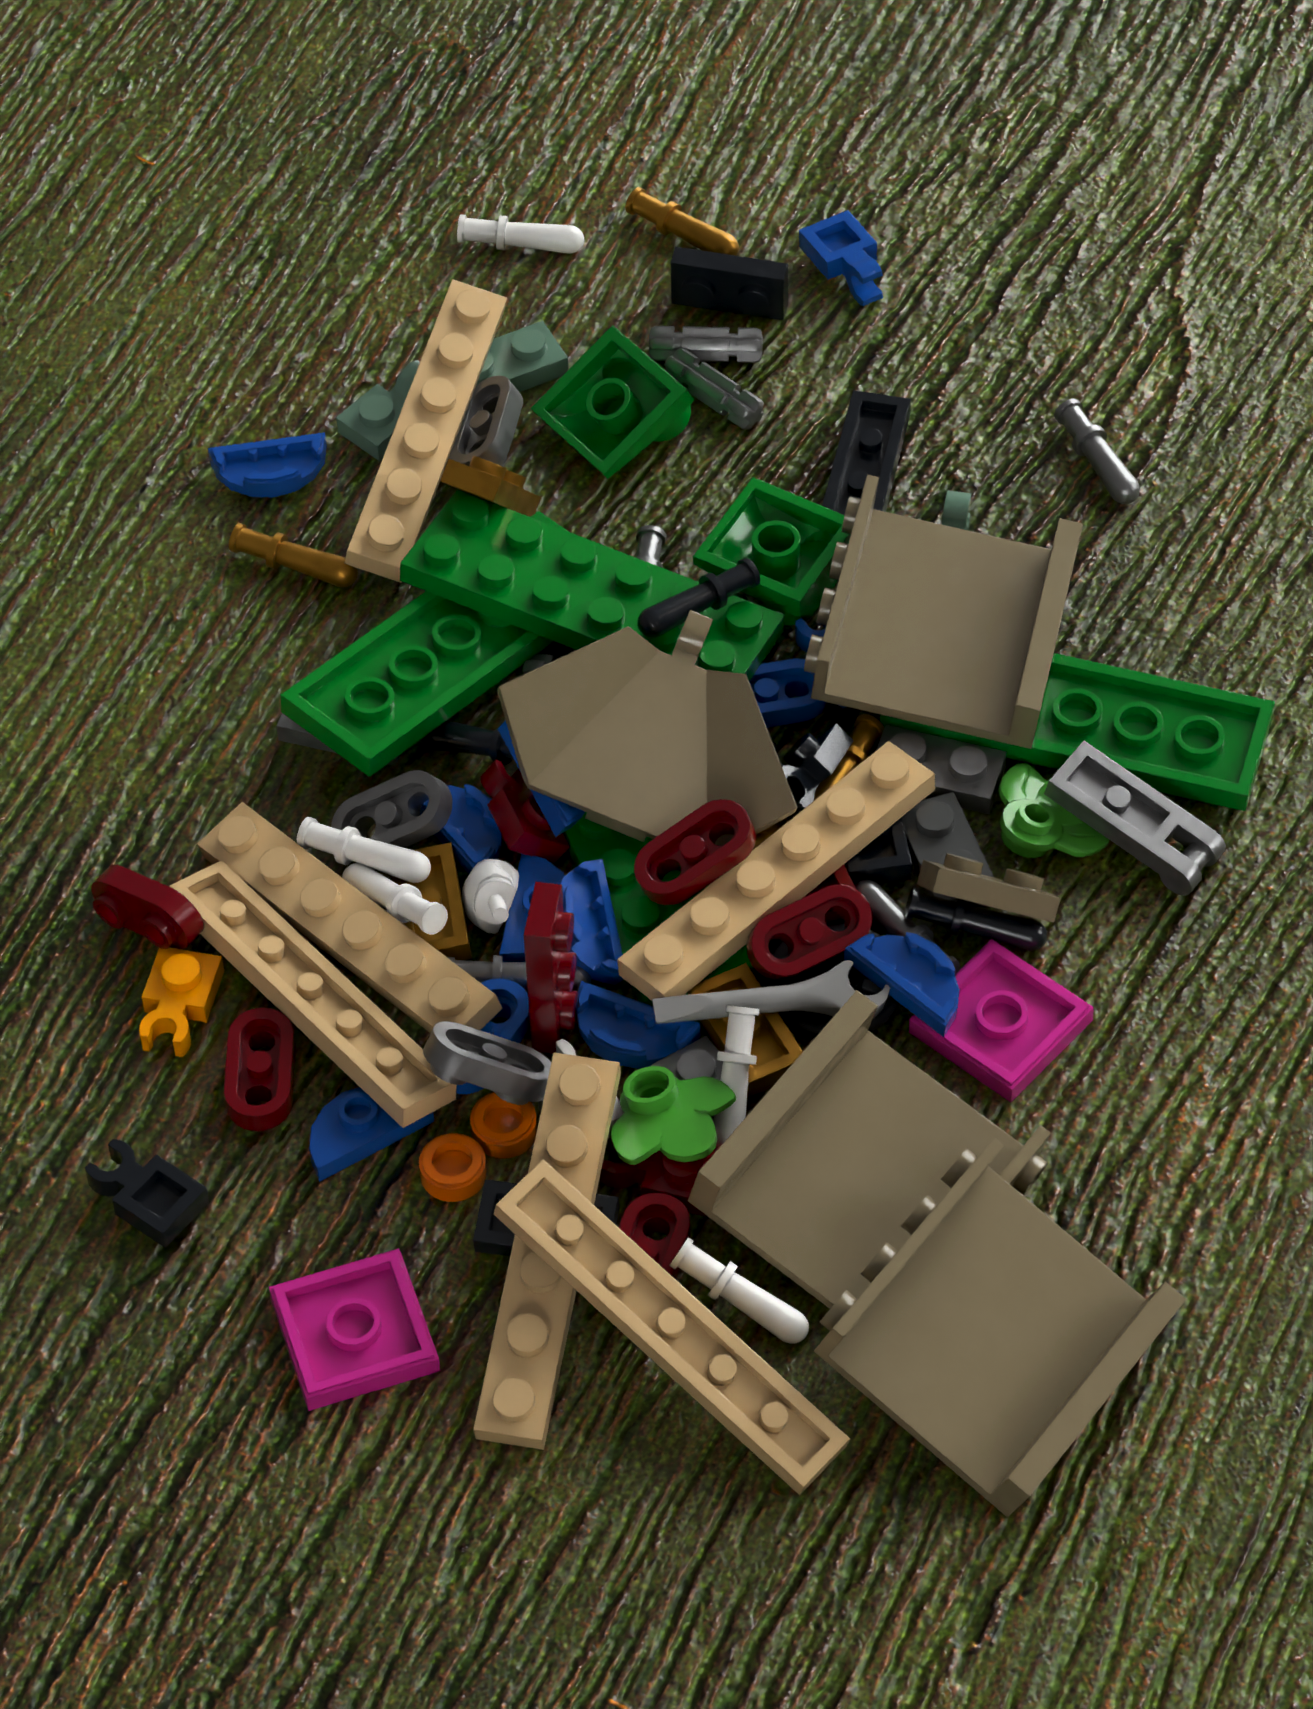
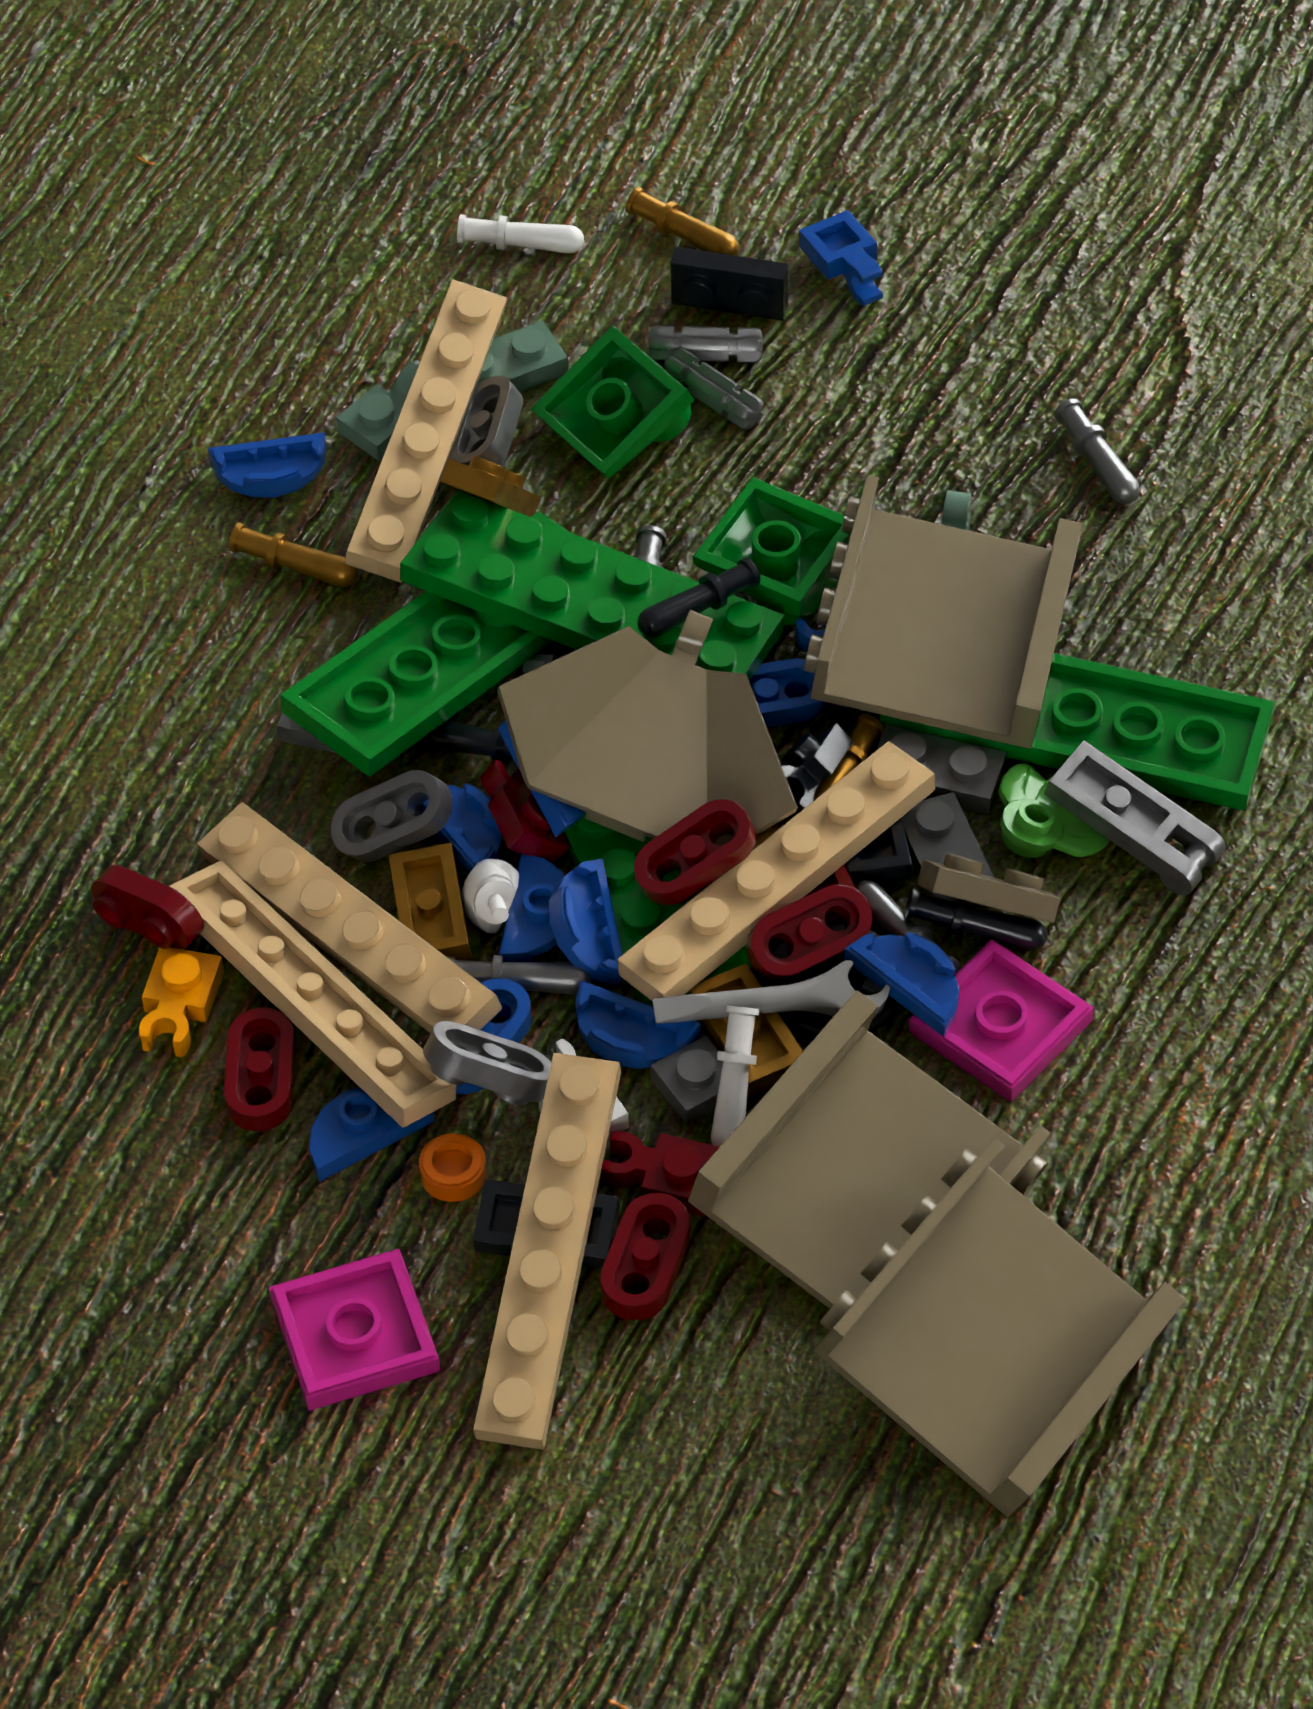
(152, 1197): black plate -> none
(350, 846): white piece -> none
(401, 900): white piece -> none
(503, 1127): orange tile -> none
(549, 967): dark red plate -> none
(668, 1116): bright green plate -> none
(671, 1326): tan plate -> none
(761, 1306): white piece -> none
(868, 446): black plate -> none

